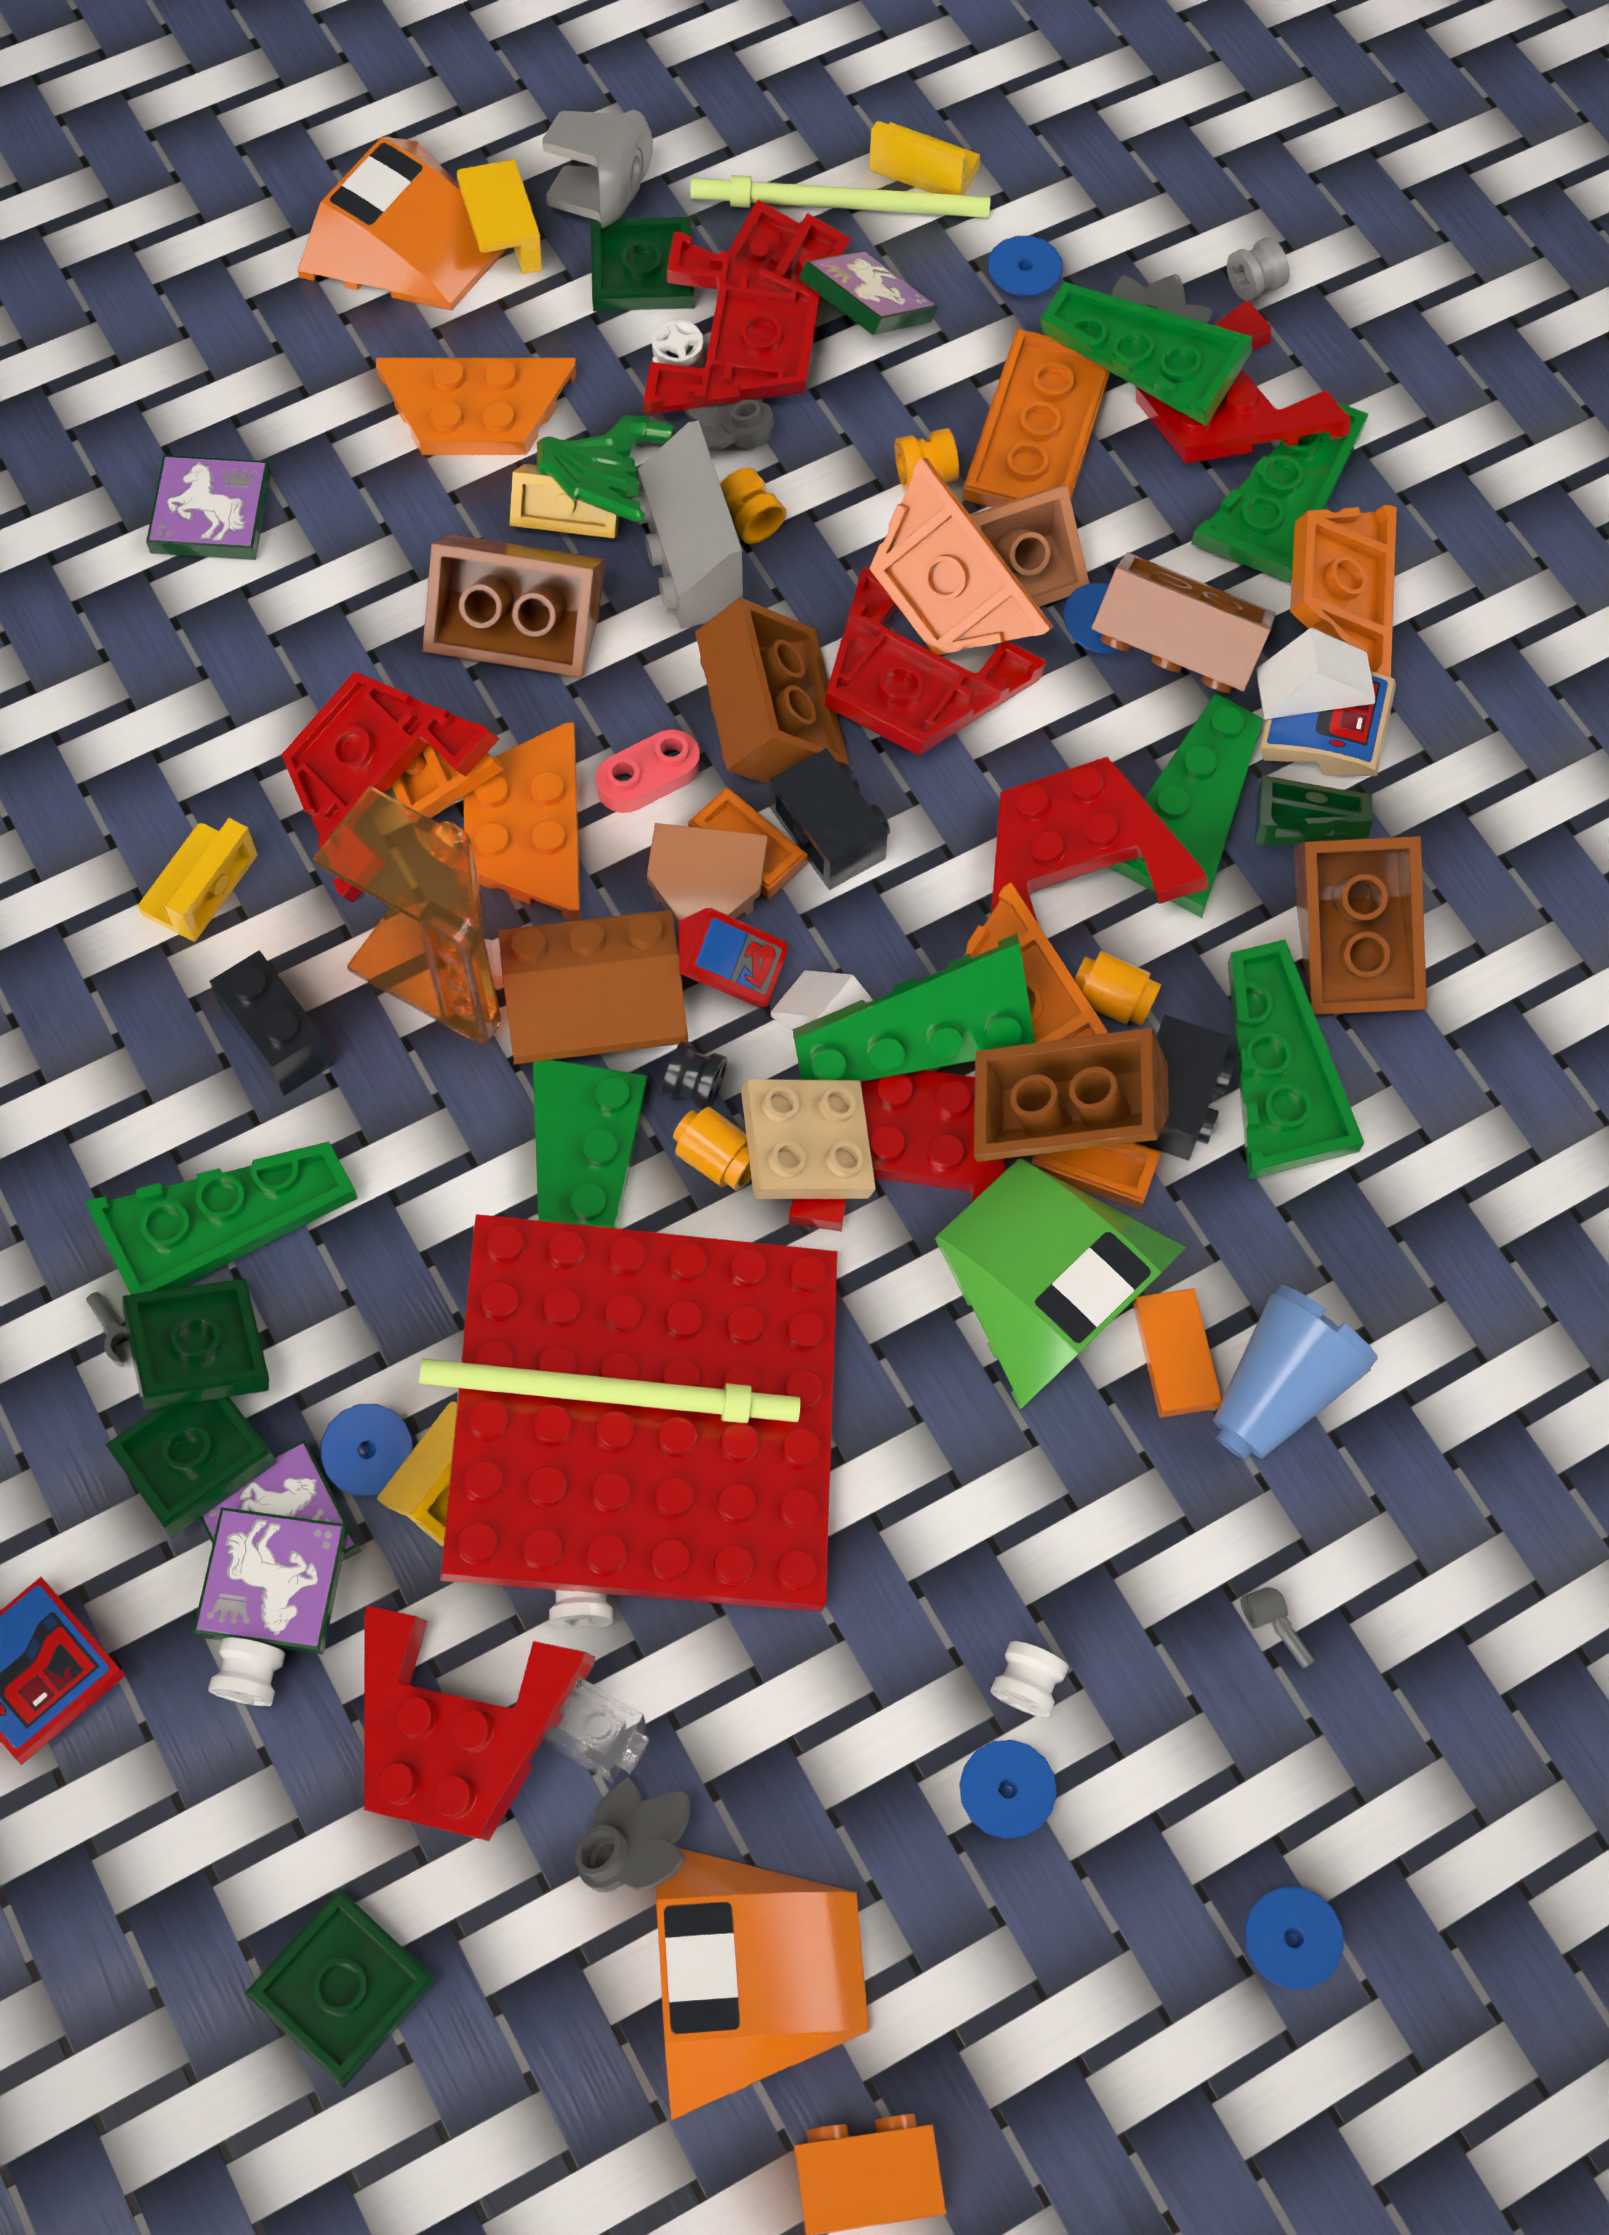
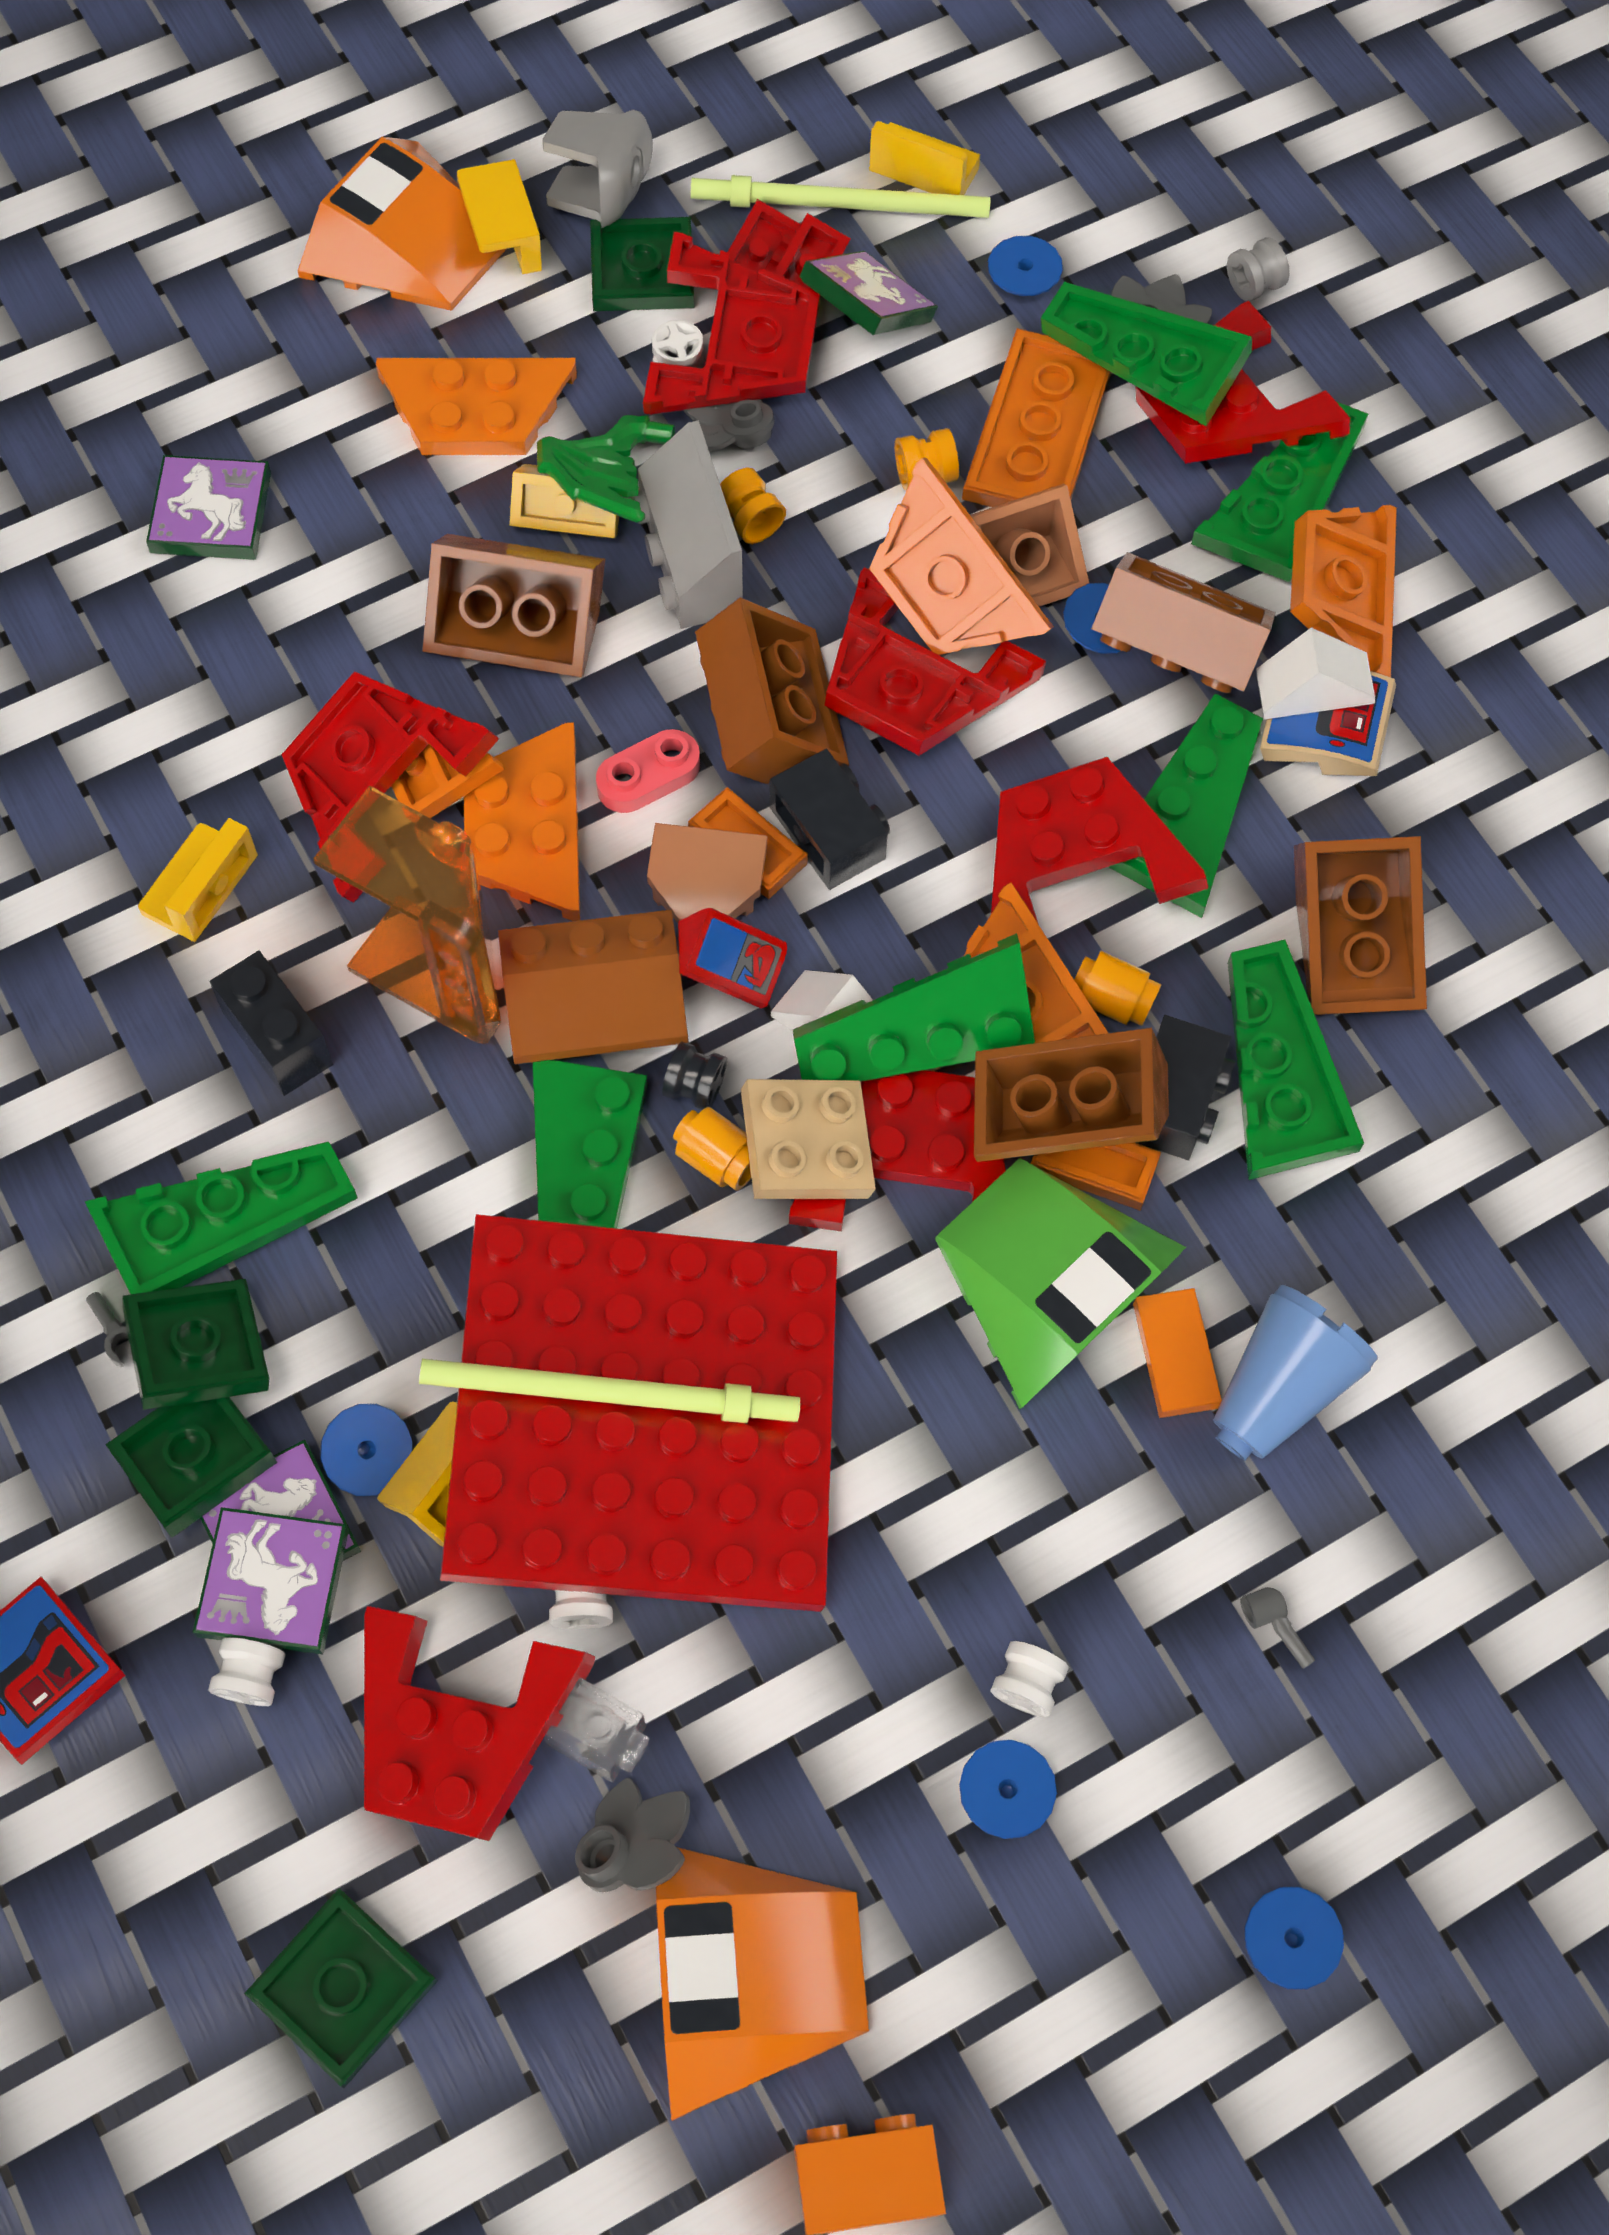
(1309, 813): dark green wing -> none

